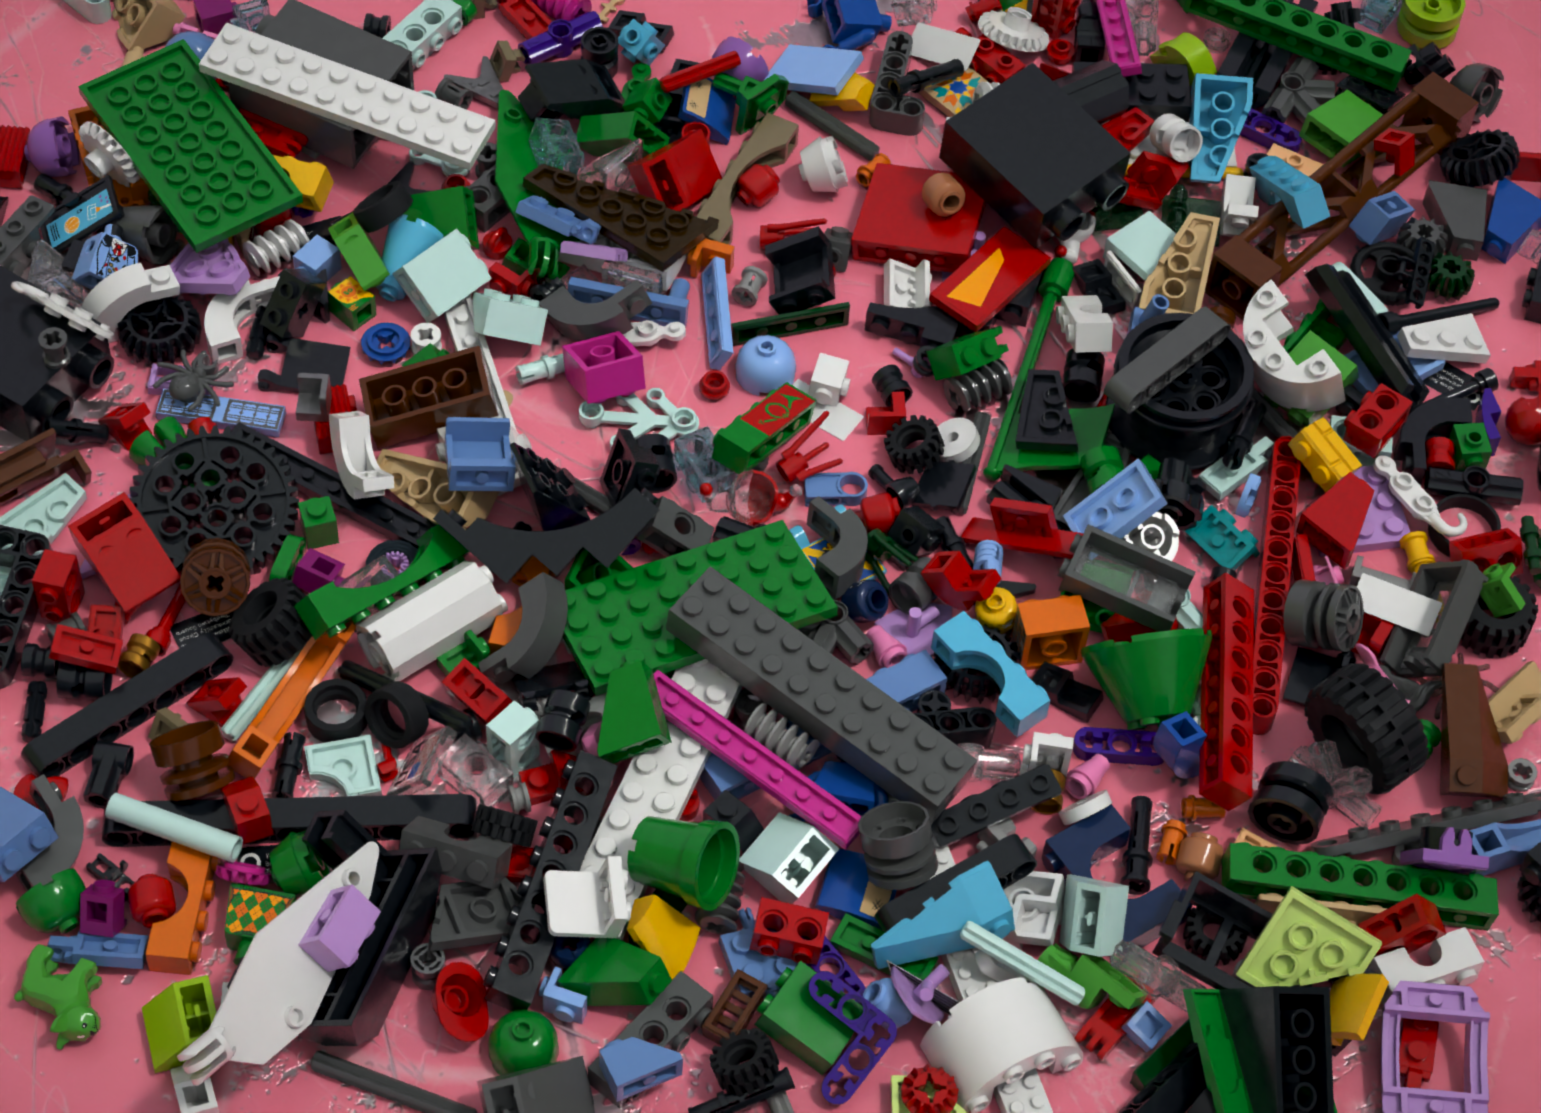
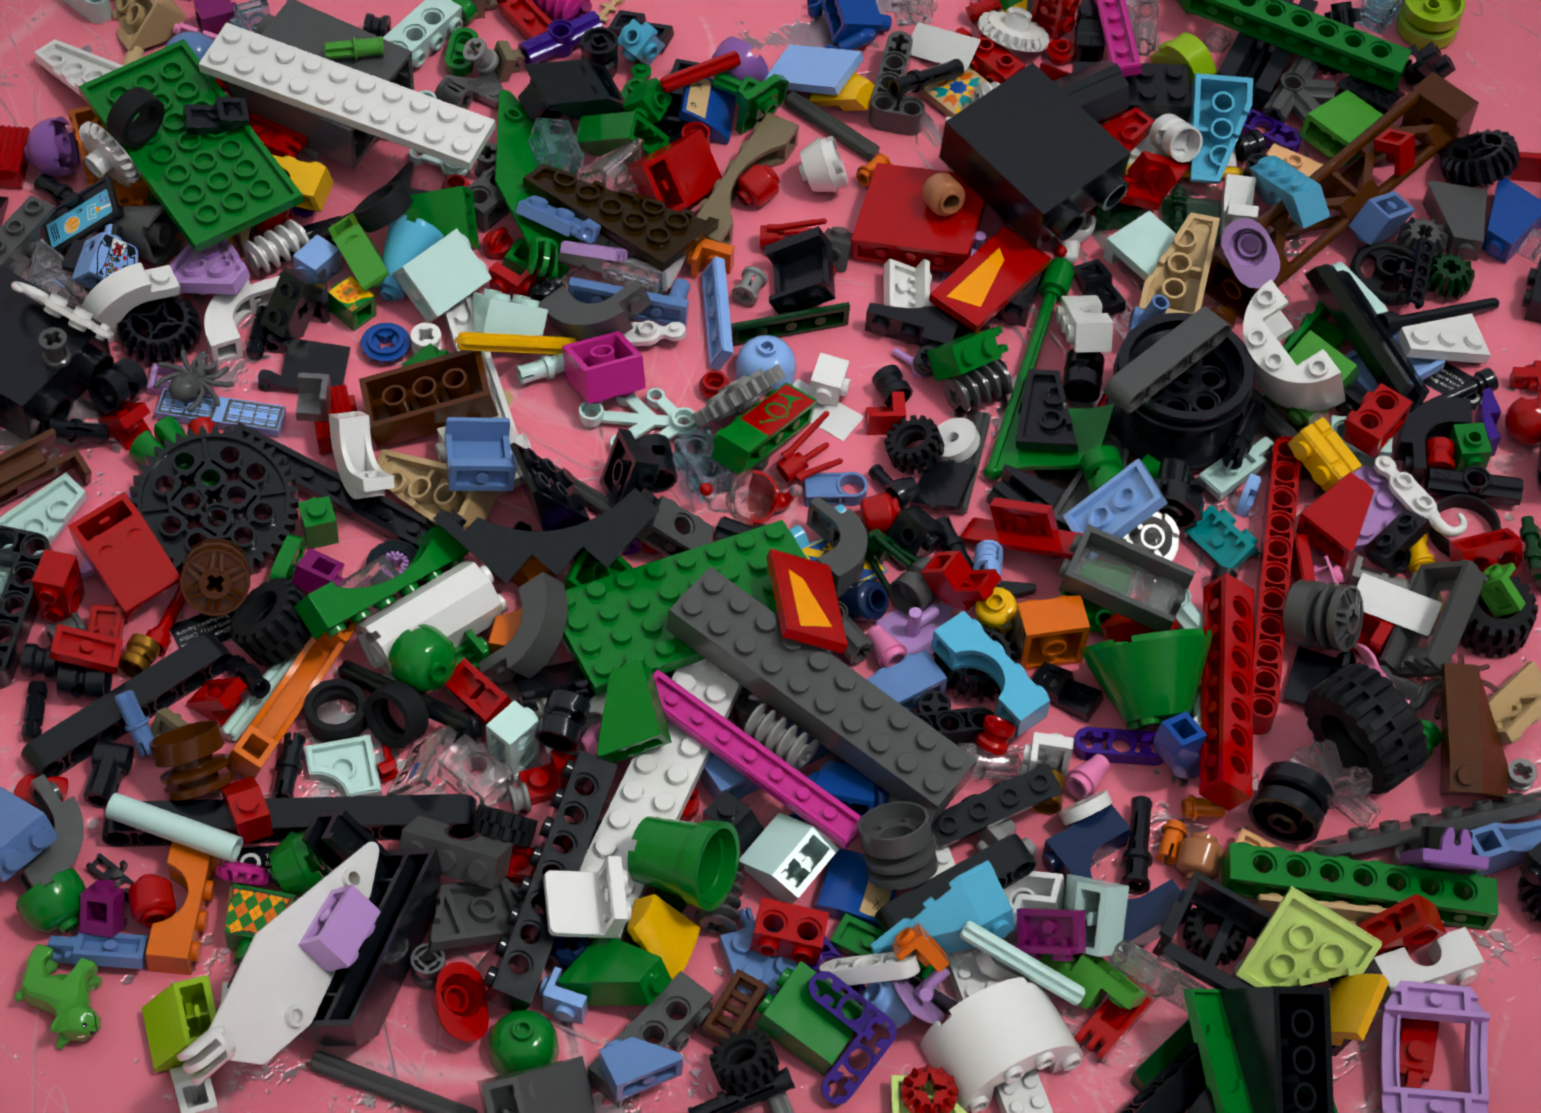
(72, 64): none -> white wing
(117, 385): none -> black wheel
(125, 110): none -> black tyre
(135, 721): none -> medium blue axle
(223, 116): none -> black slope
(249, 675): none -> black pin
(354, 48): none -> bright green axle
(423, 658): none -> green cylinder
(454, 60): none -> green plate
(473, 55): none -> light grey bush
(512, 343): none -> yellow axle
(738, 395): none -> light grey gear
(806, 601): none -> red tile
(872, 968): none -> white beam
(922, 943): none -> orange bracket
(995, 735): none -> red wheel
(1051, 932): none -> magenta bracket
(1123, 280): white slope -> none
(1146, 1026): medium blue tile -> none
(1249, 144): none -> black wheel
(1250, 252): none -> lavender piece
(1393, 544): none -> black plate
(1482, 84): dark grey cylinder -> none

